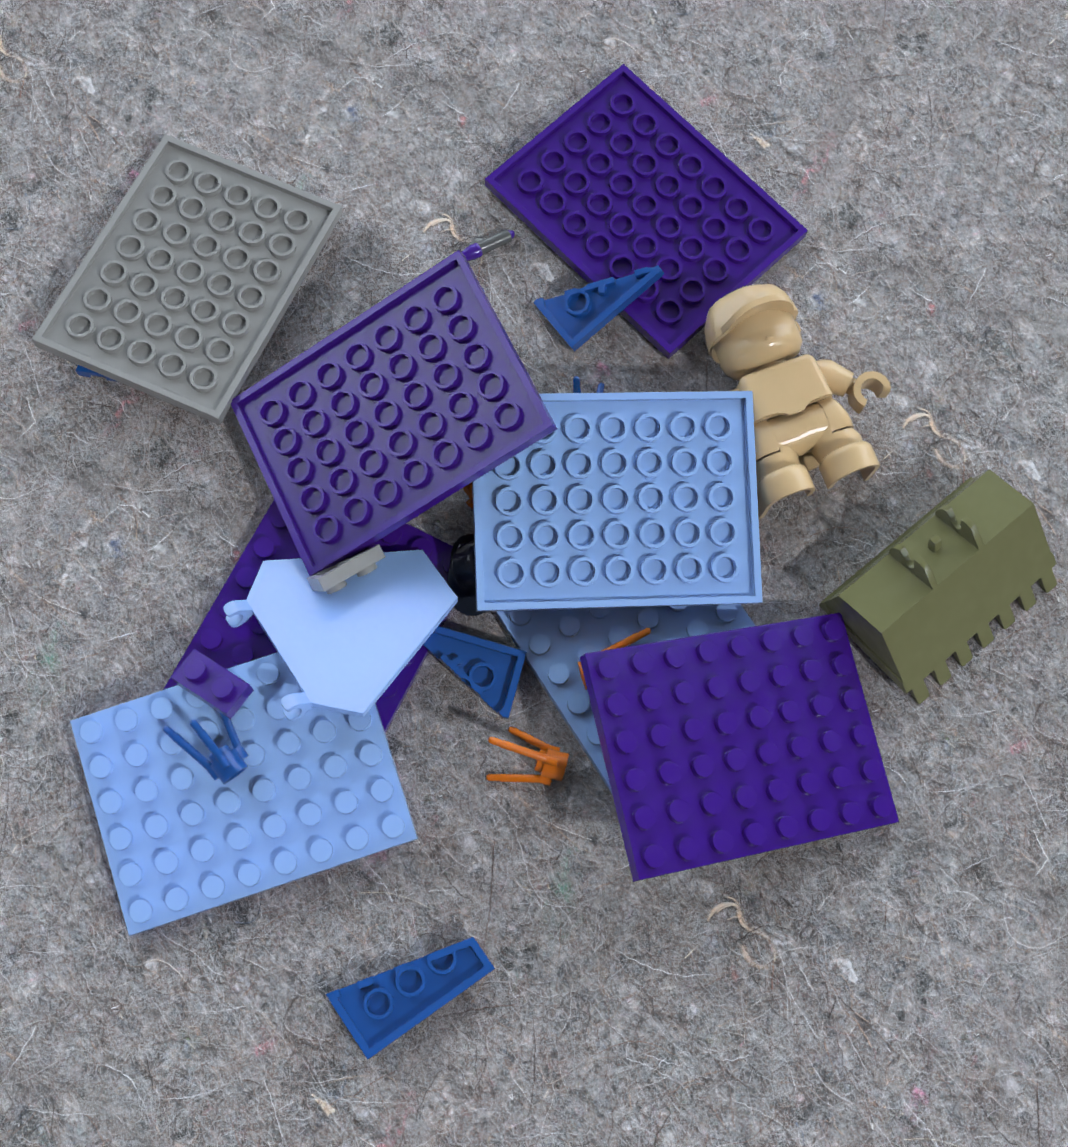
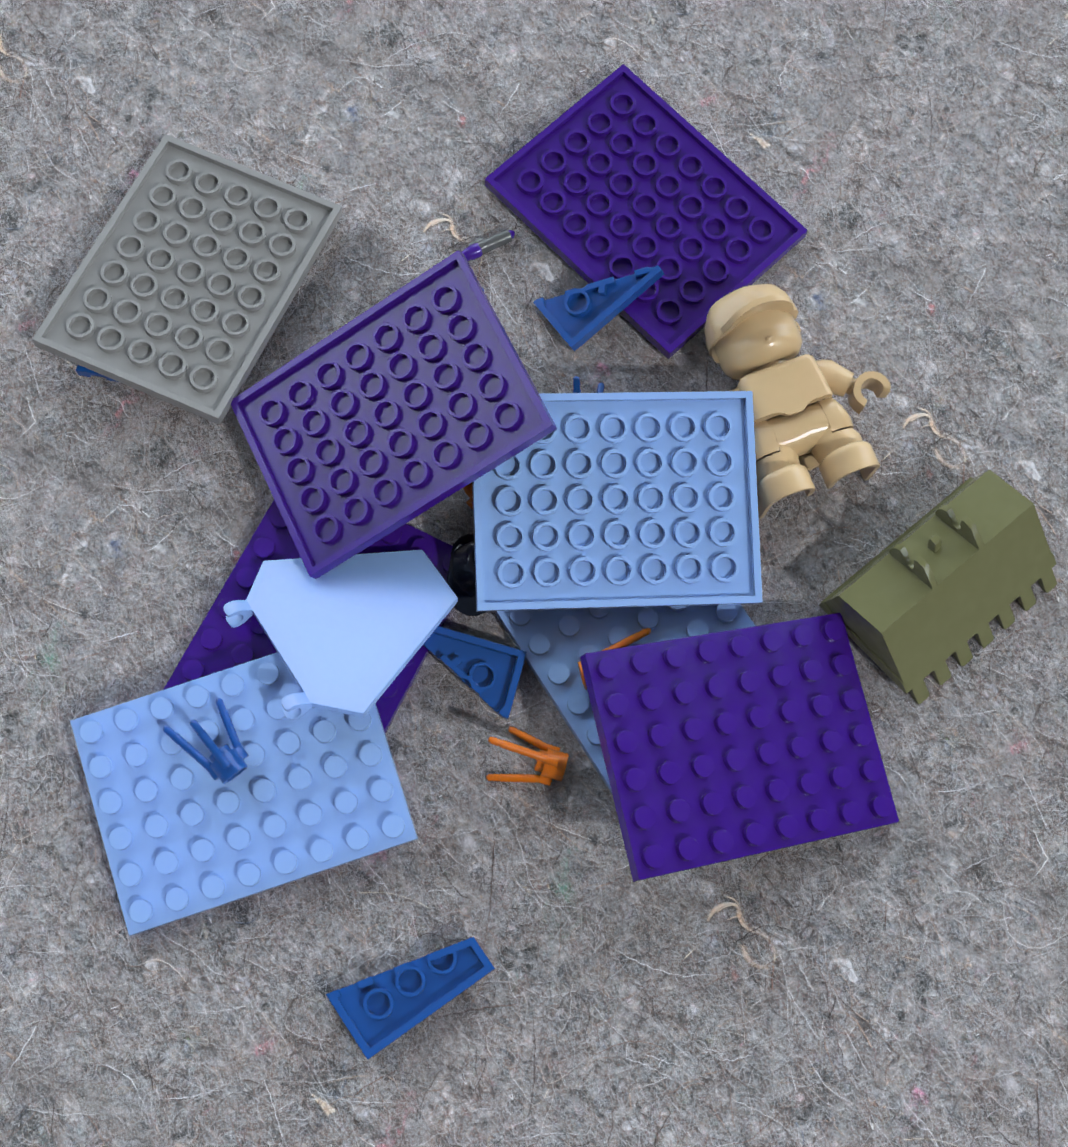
(212, 683): dark purple plate -> none
(334, 577): light grey plate -> none

